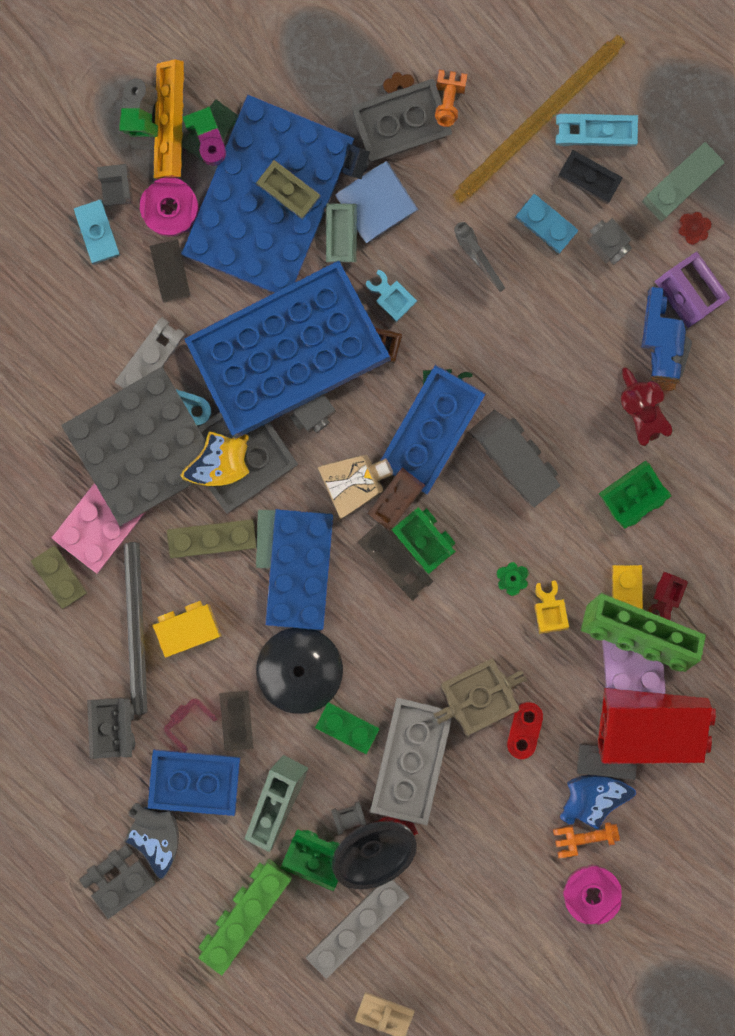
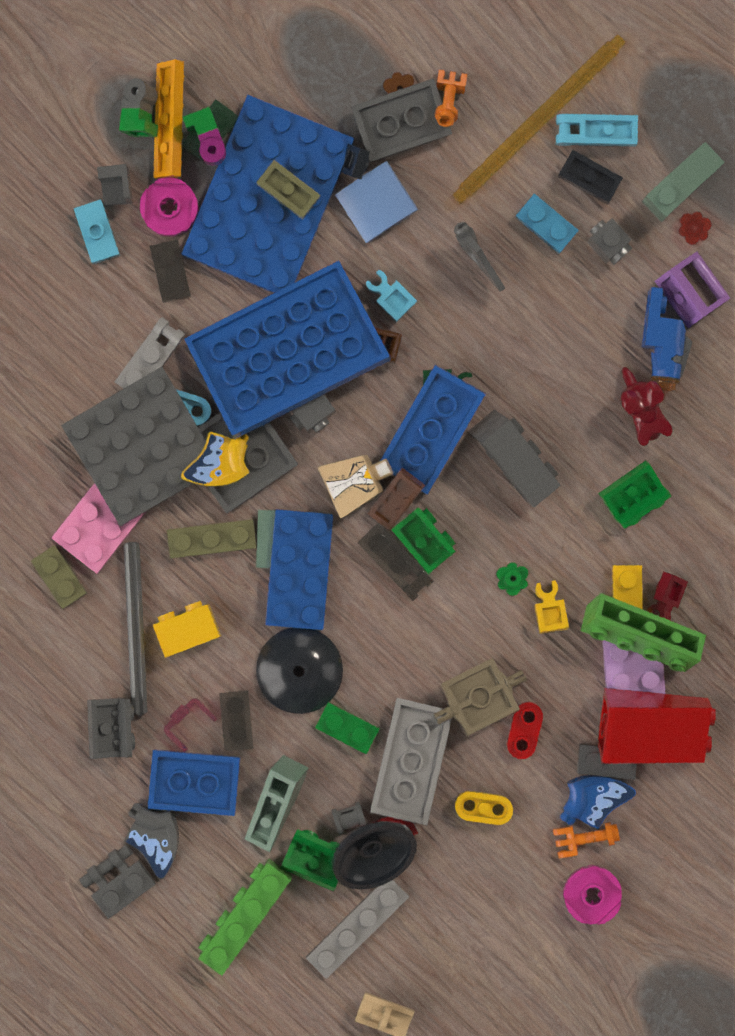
(341, 232): sand green tile -> none
(483, 807): none -> yellow plate

